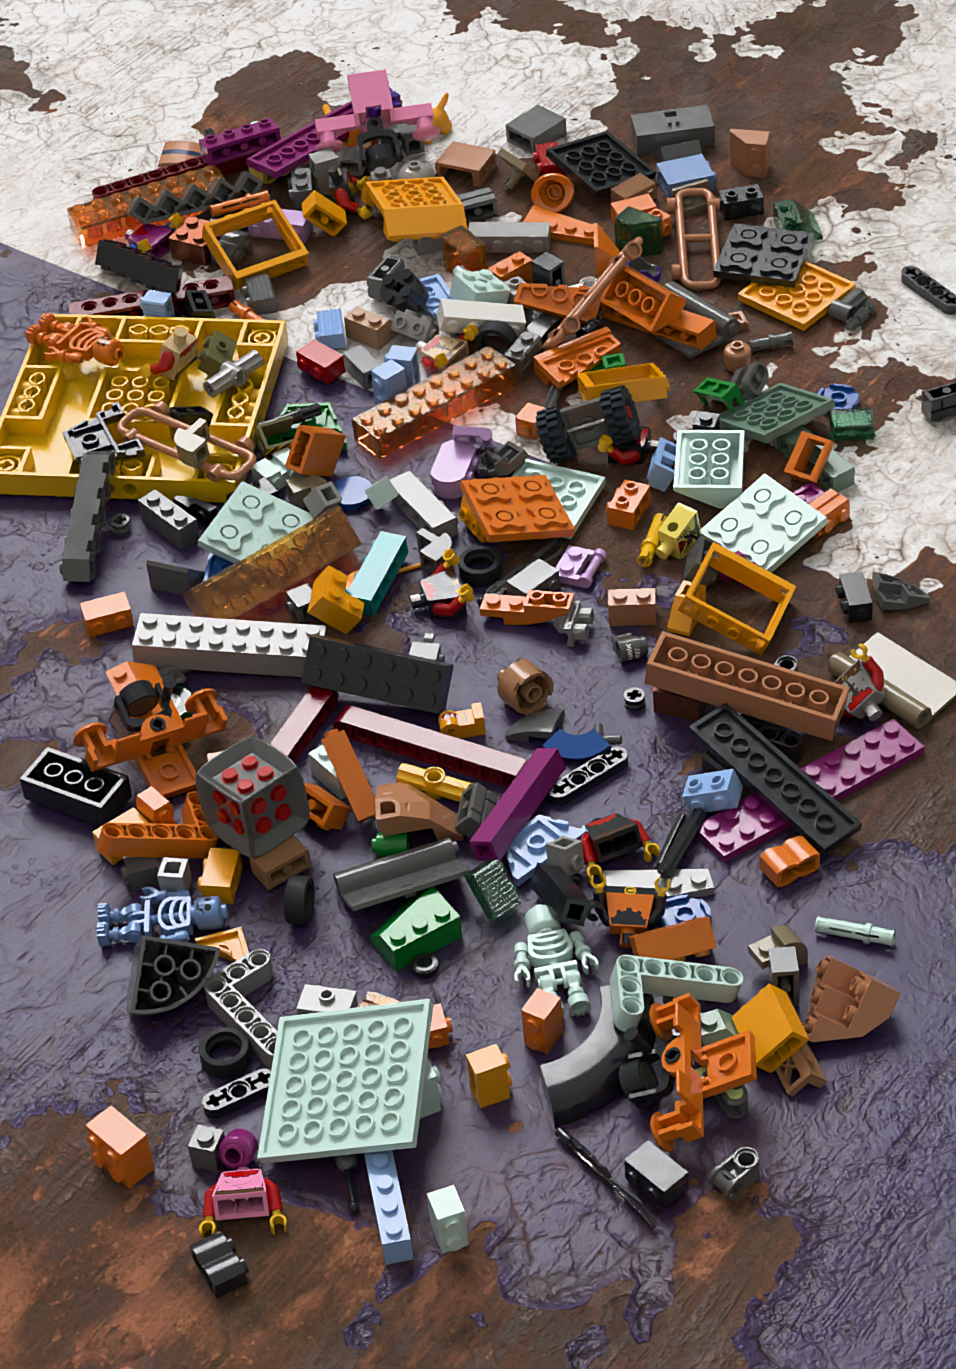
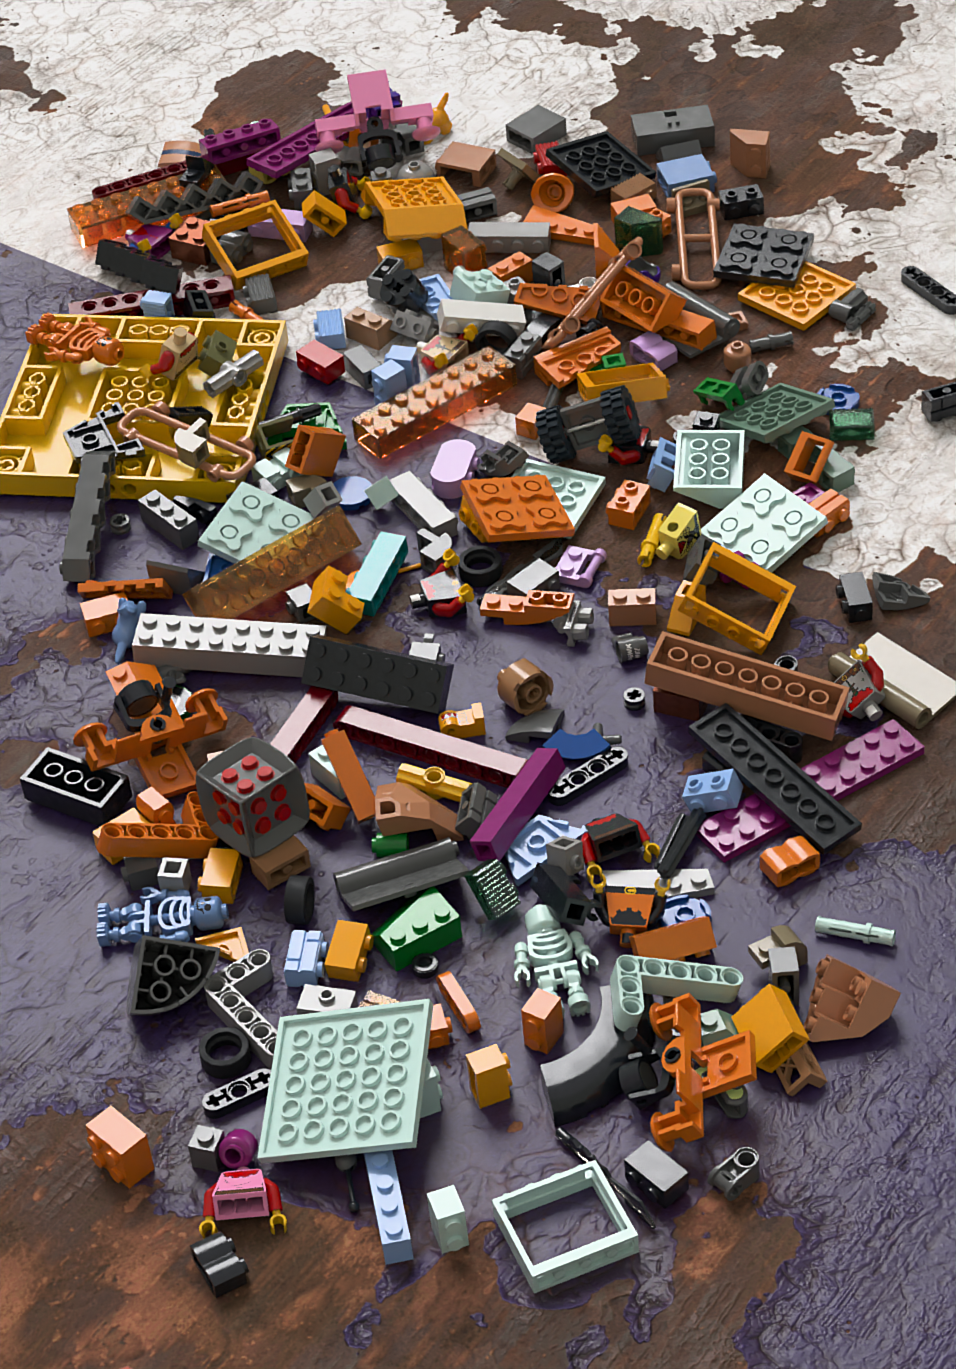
(126, 626): none -> medium blue animal
(134, 589): none -> orange wing
(196, 171): none -> black slope
(305, 958): none -> light blue brick
(348, 951): none -> light orange brick
(406, 249): none -> light orange brick
(458, 1002): none -> orange beam
(475, 435): lavender plate -> none
(581, 1259): none -> light aqua window
(653, 349): none -> lavender brick
(795, 217): clear green slope -> none

